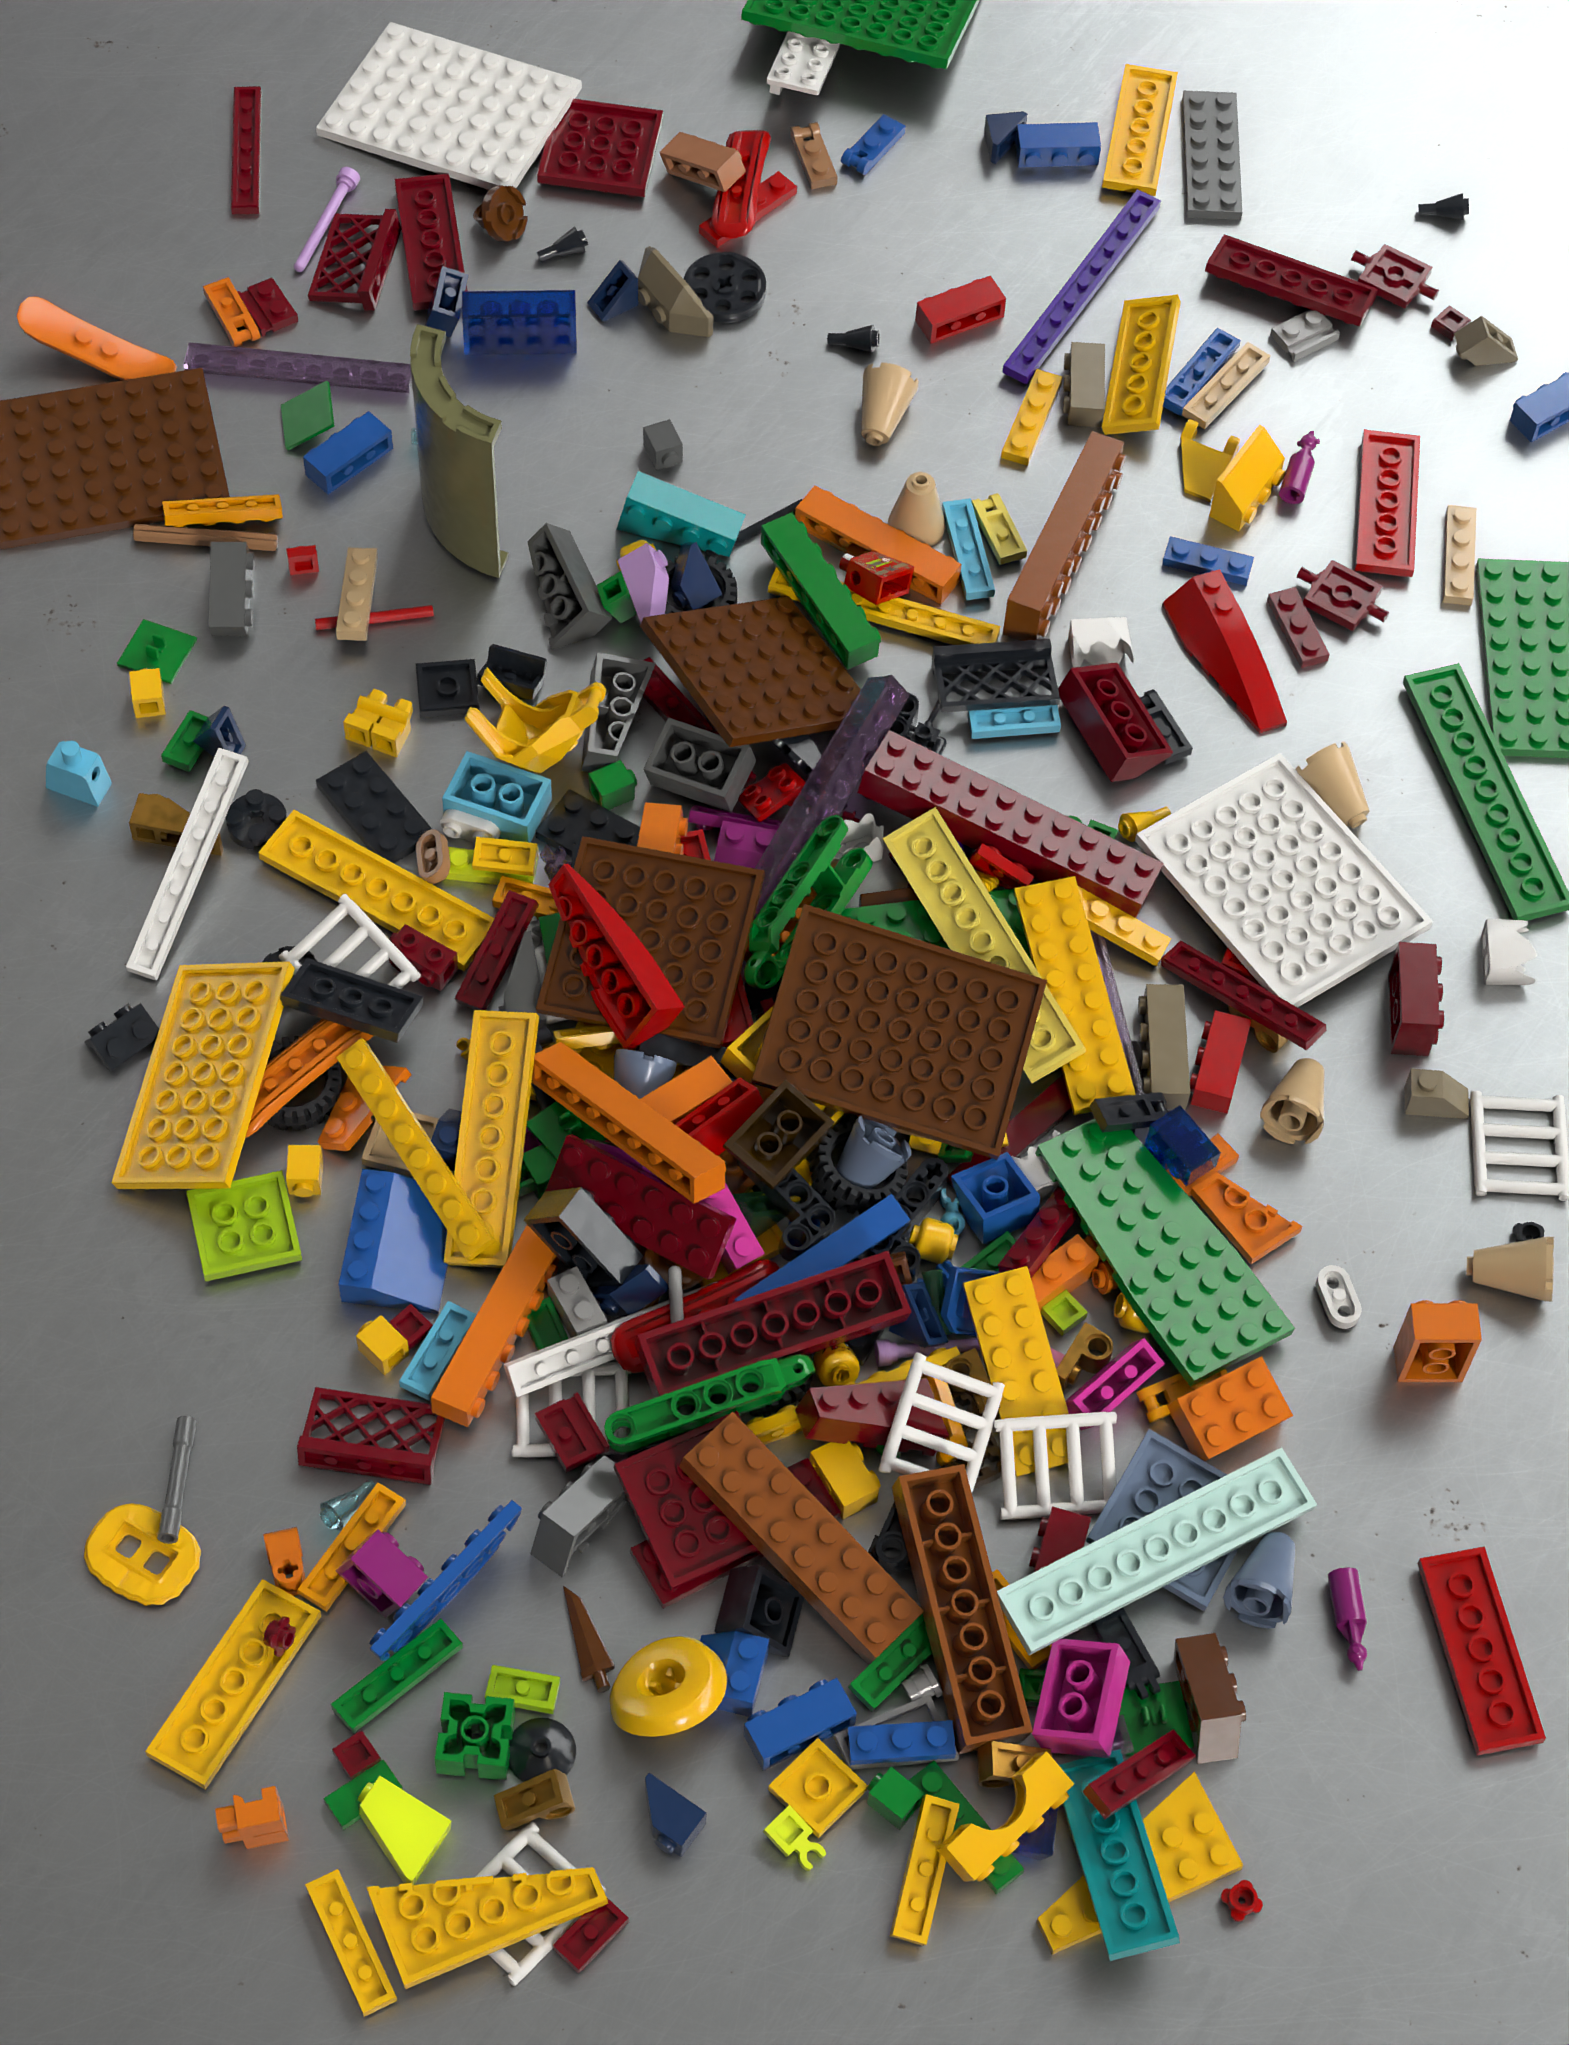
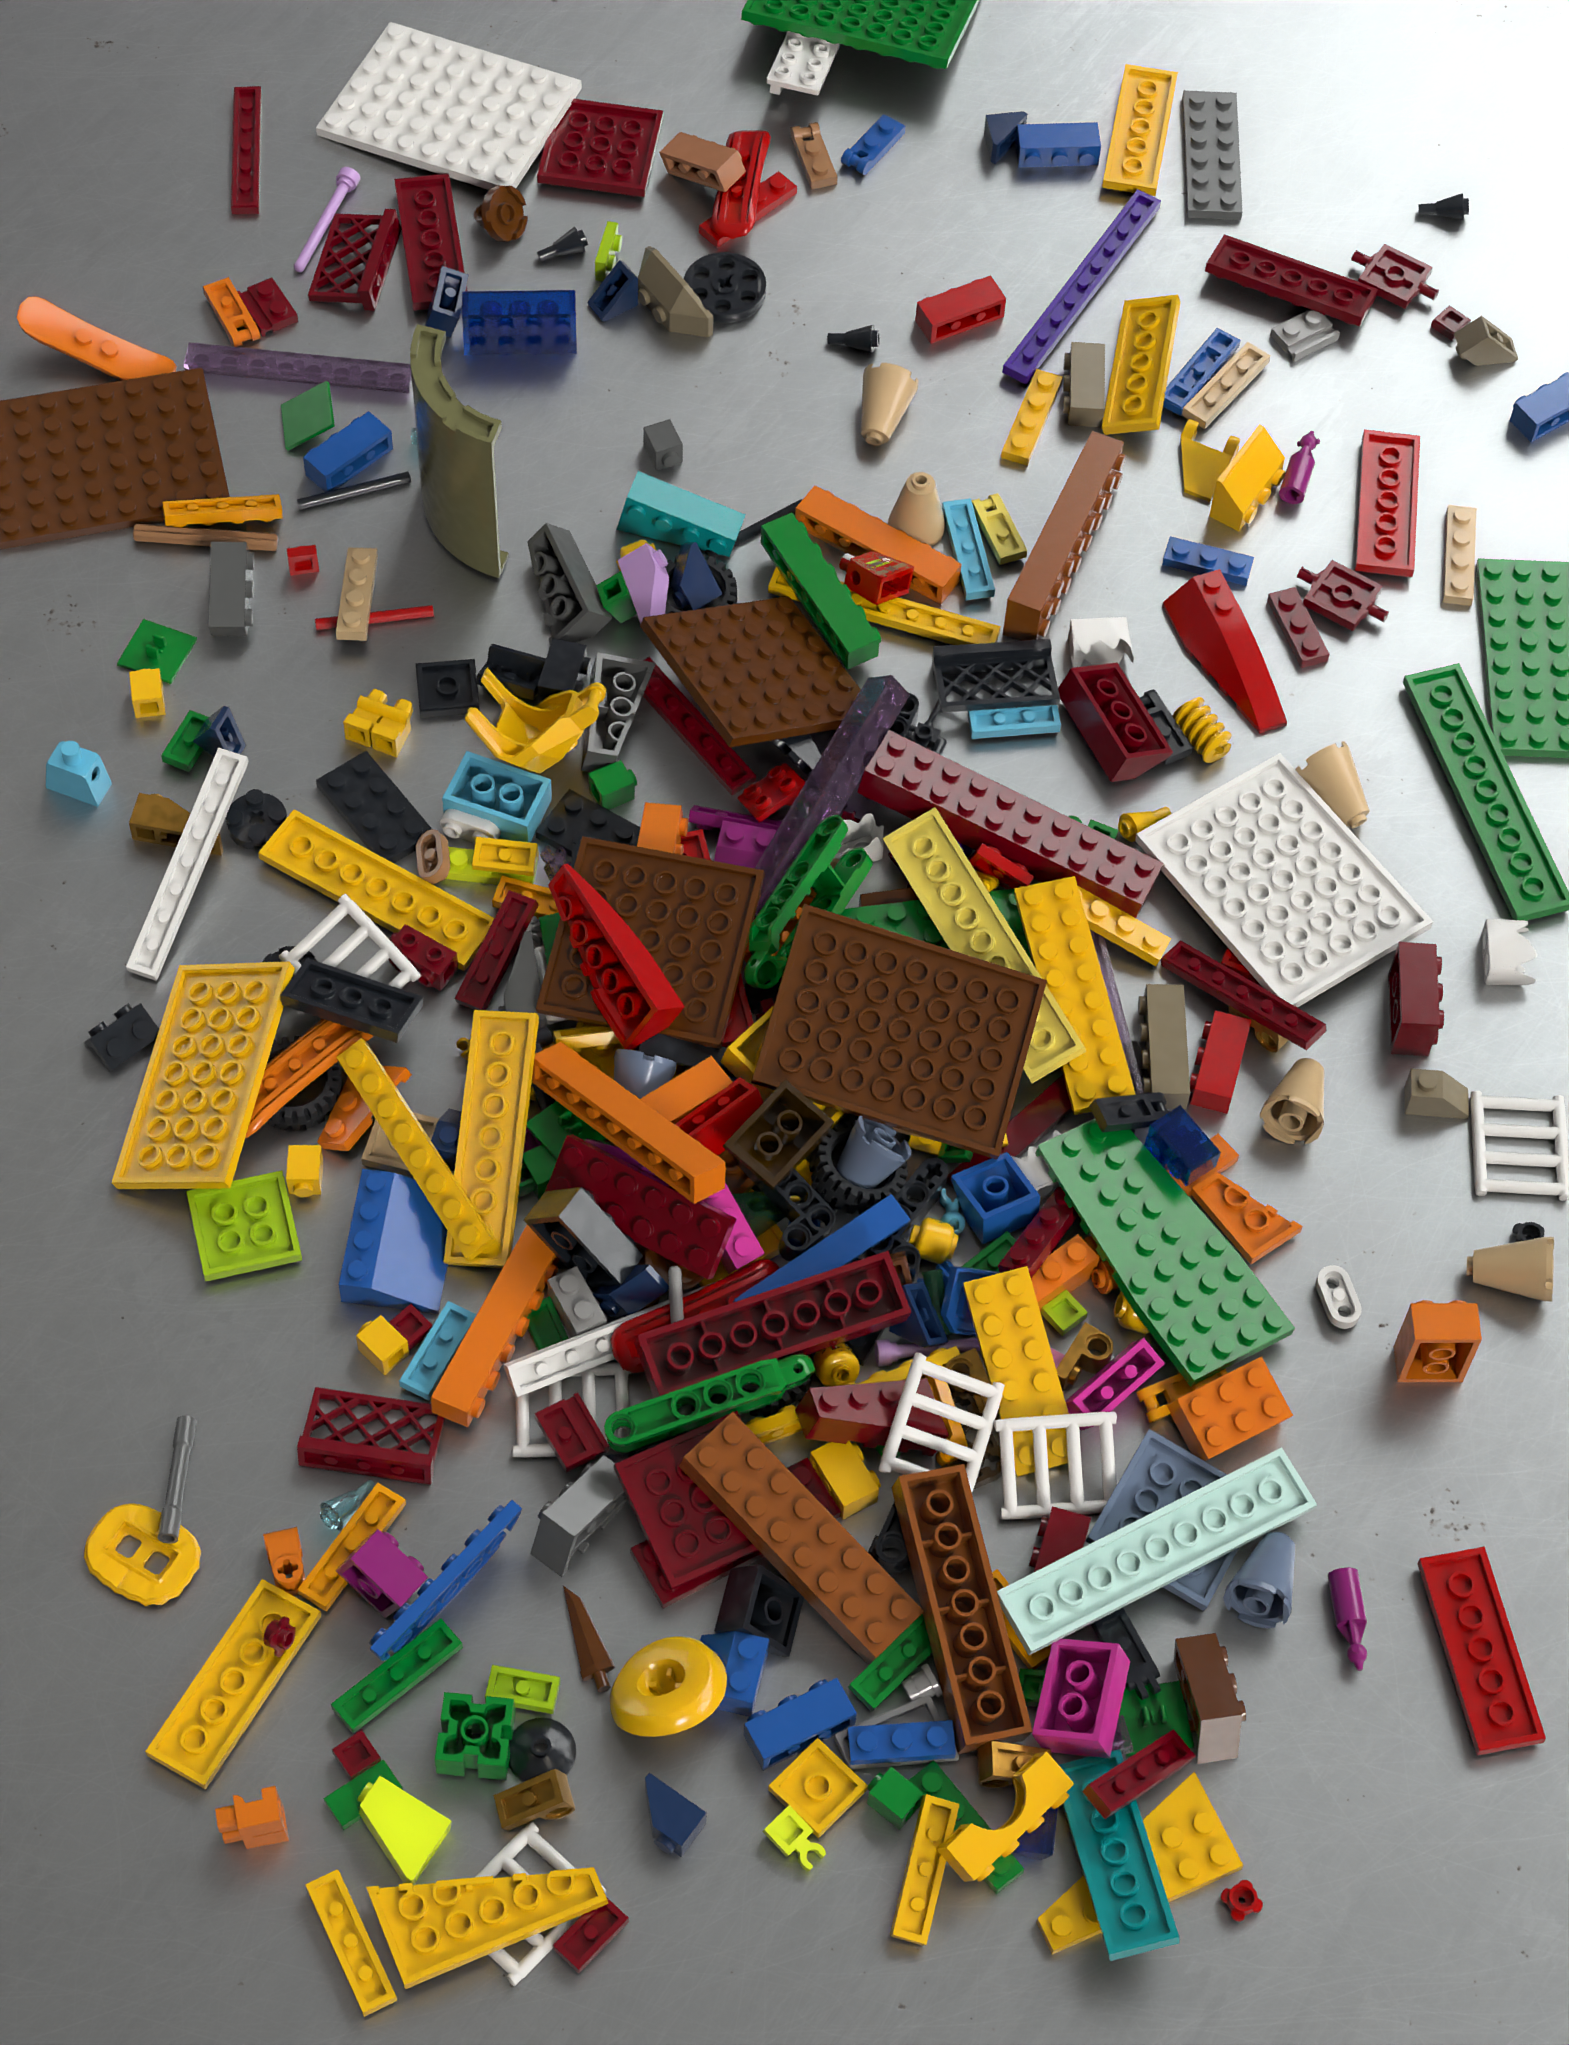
(354, 490): none -> black bar
(563, 668): none -> black brick
(606, 256): none -> lime plate
(699, 765): dark grey brick -> none
(1203, 730): none -> yellow piece

